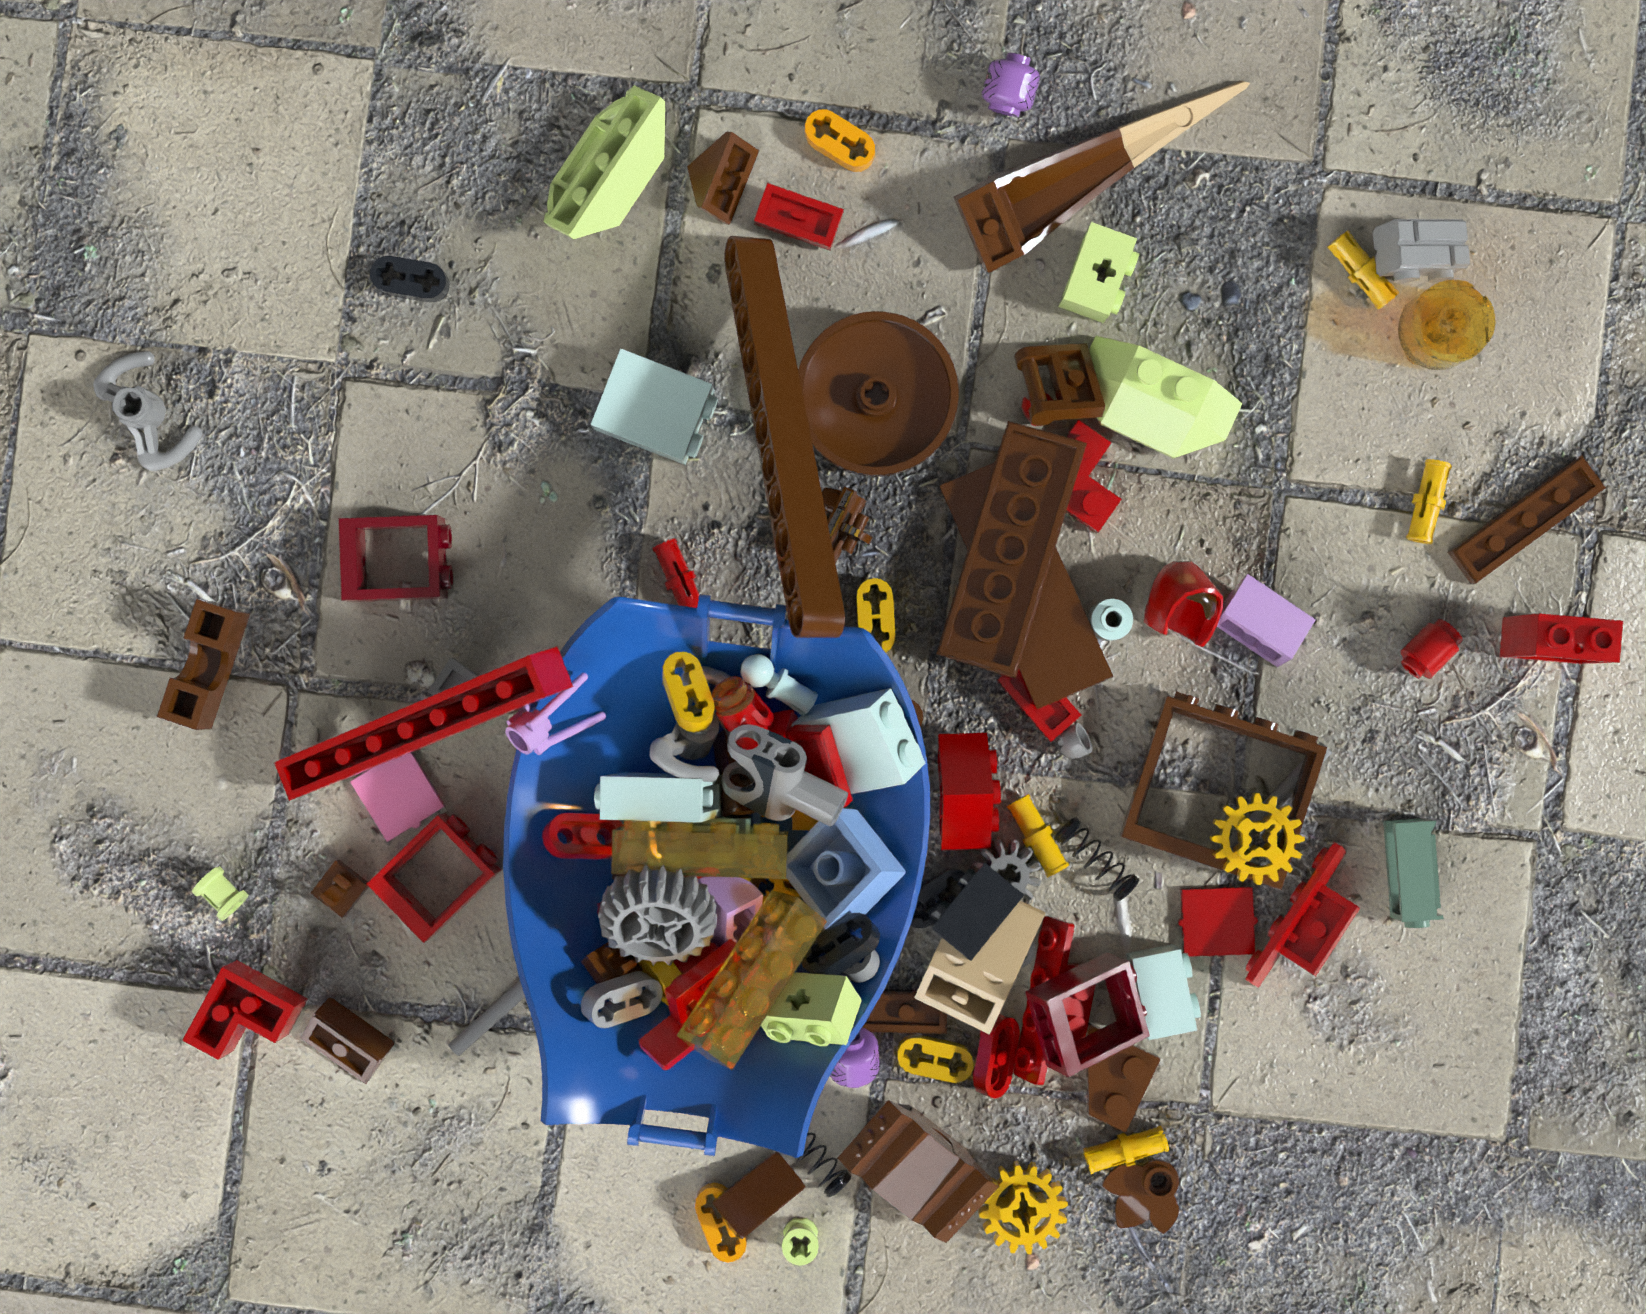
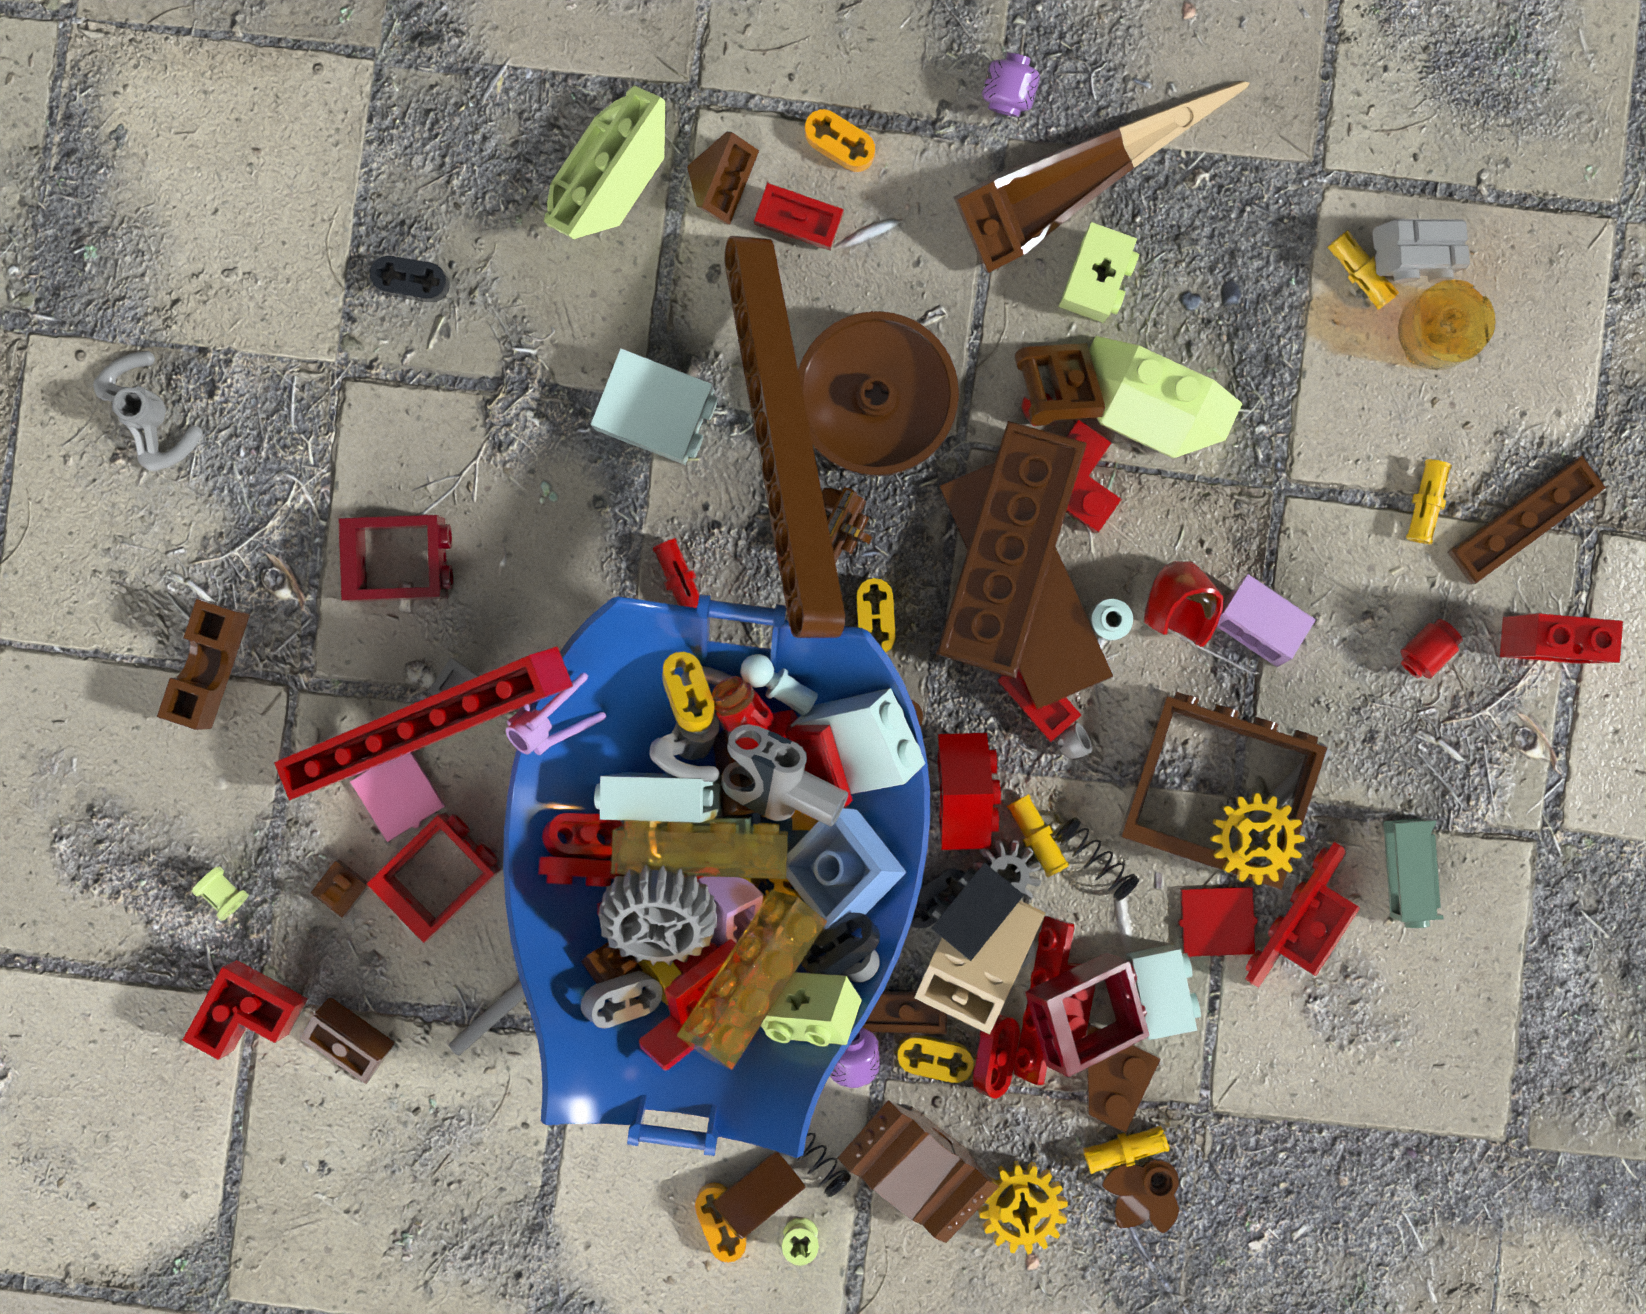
(562, 870): none -> red plate

